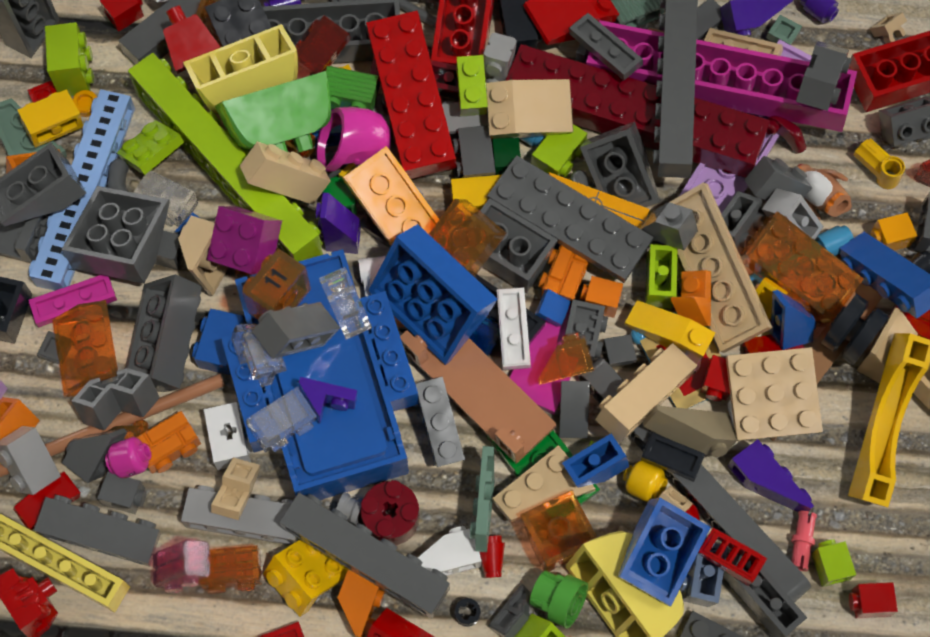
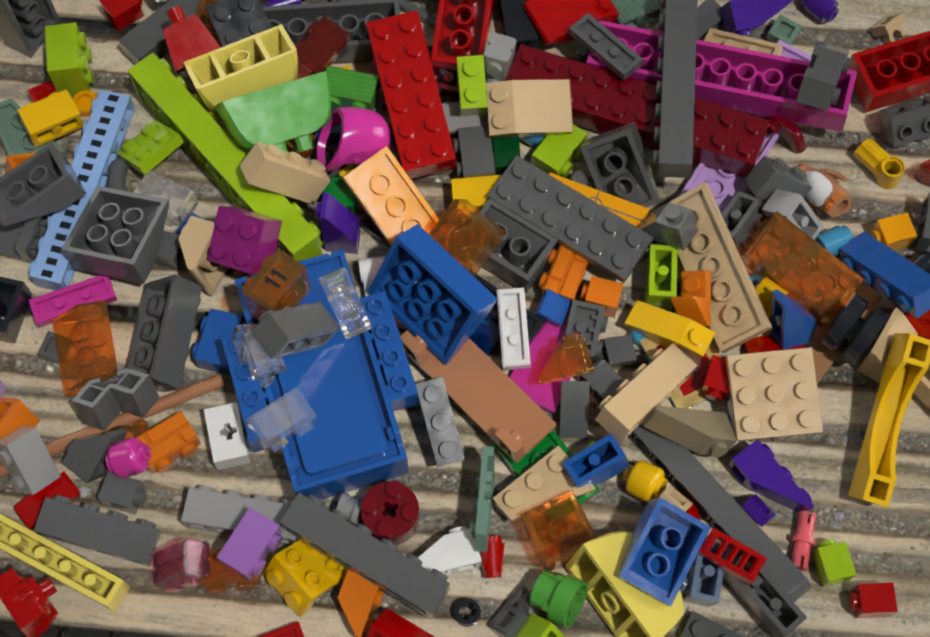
(235, 488): tan slope -> none
(250, 545): none -> medium lavender brick
(320, 393): dark purple slope -> none
(672, 456): black tile -> none
(758, 510): none -> dark purple plate

